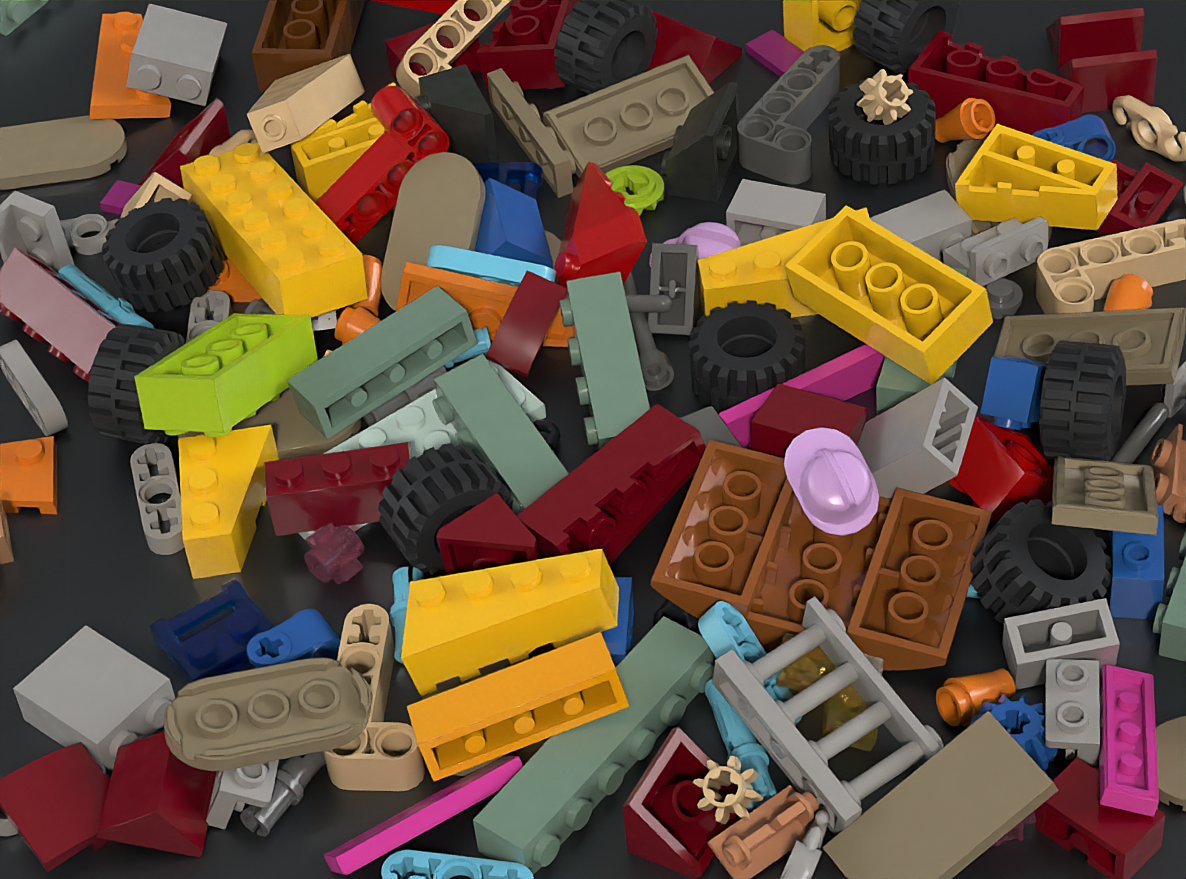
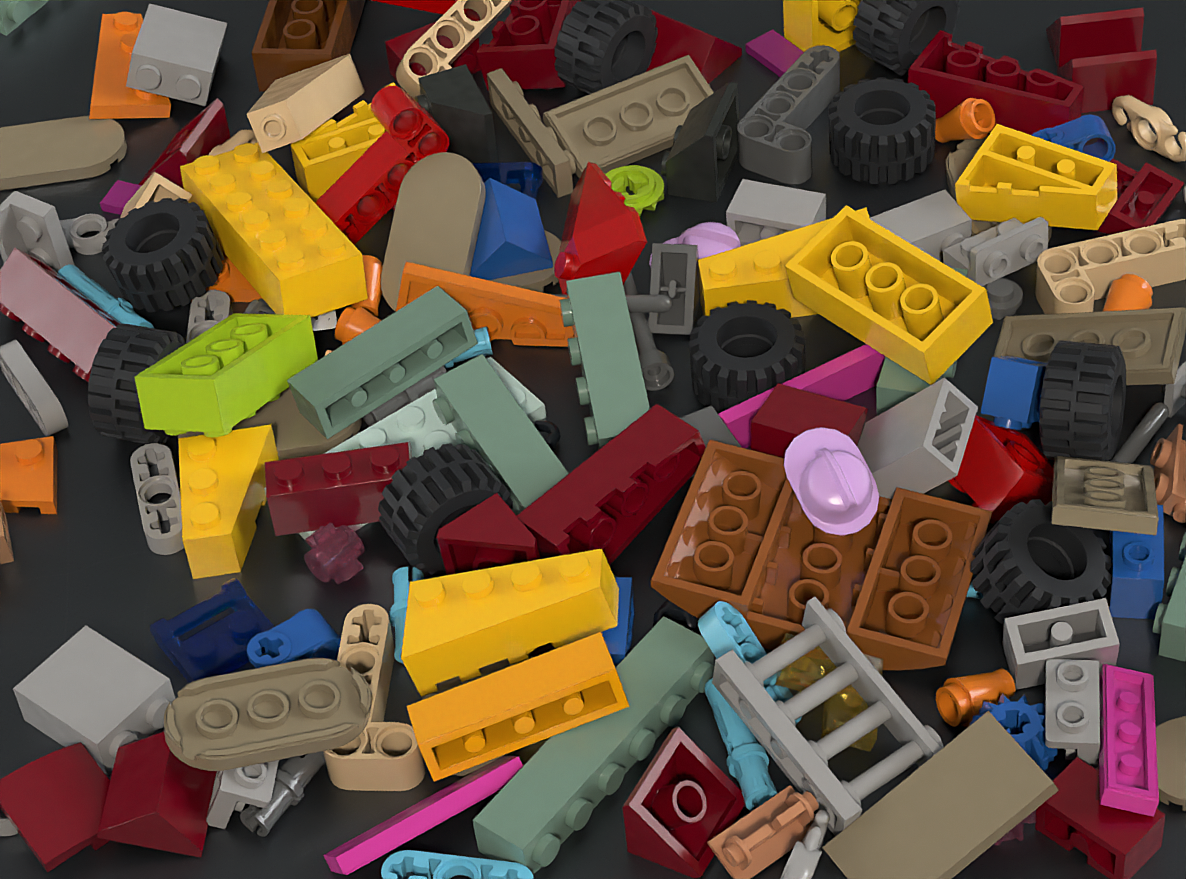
(484, 265): medium azure beam -> none
(526, 324): dark red slope -> none
(724, 776): tan gear -> none
(884, 97): tan gear -> none

